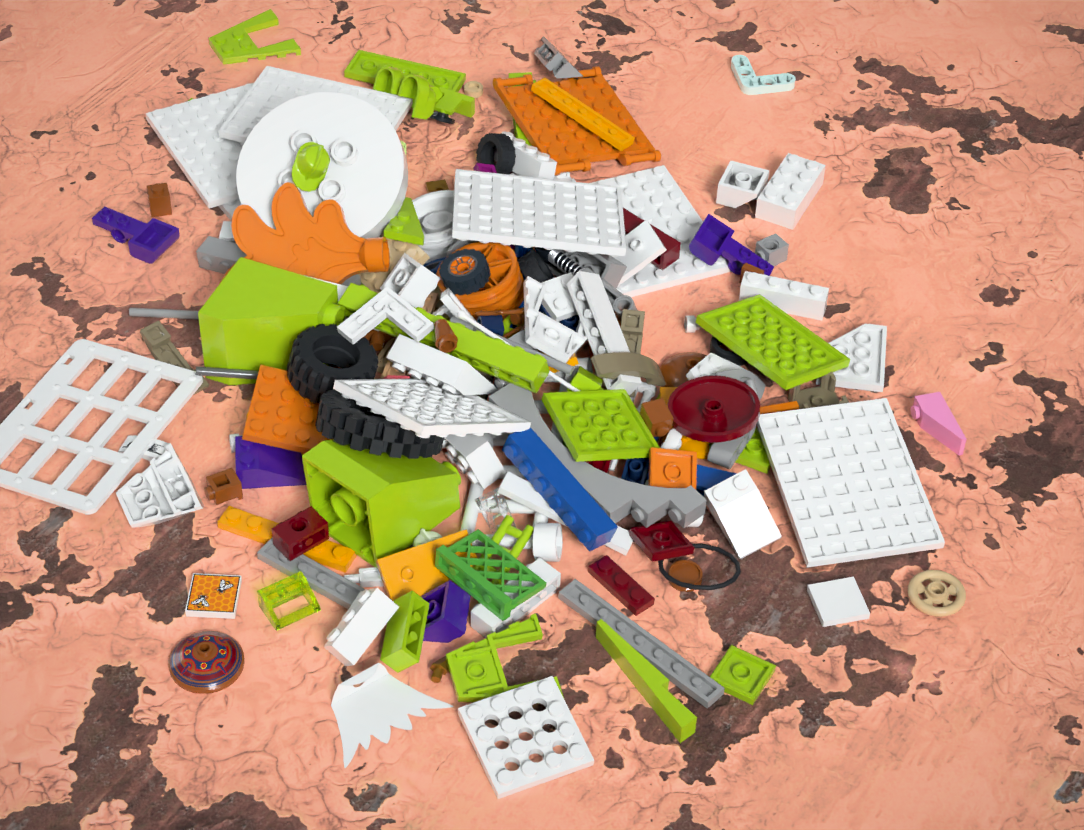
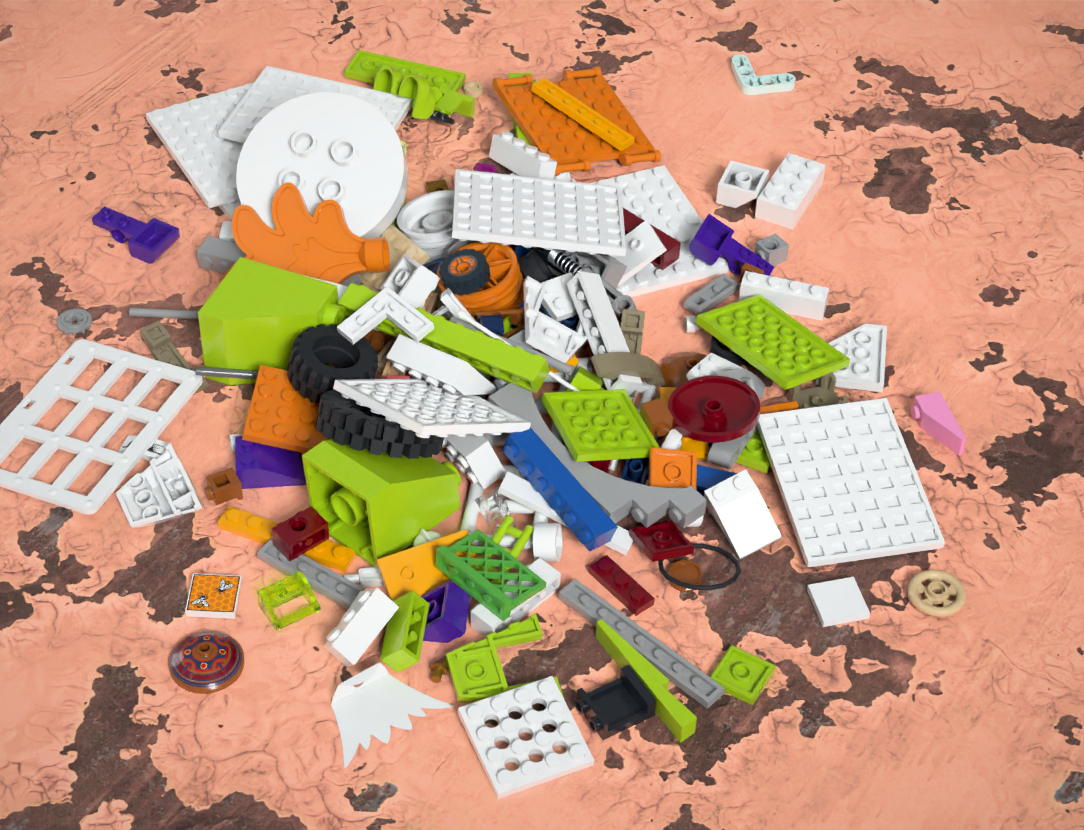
(67, 318): none -> light grey gear
(159, 199): dark orange brick -> none
(236, 45): lime wing -> none
(310, 166): lime piece -> none
(405, 225): lime wing -> none
(444, 336): dark orange cone -> none
(505, 150): black tyre -> none
(555, 61): light grey wedge -> none
(616, 704): none -> black panel
(711, 294): none -> light grey plate

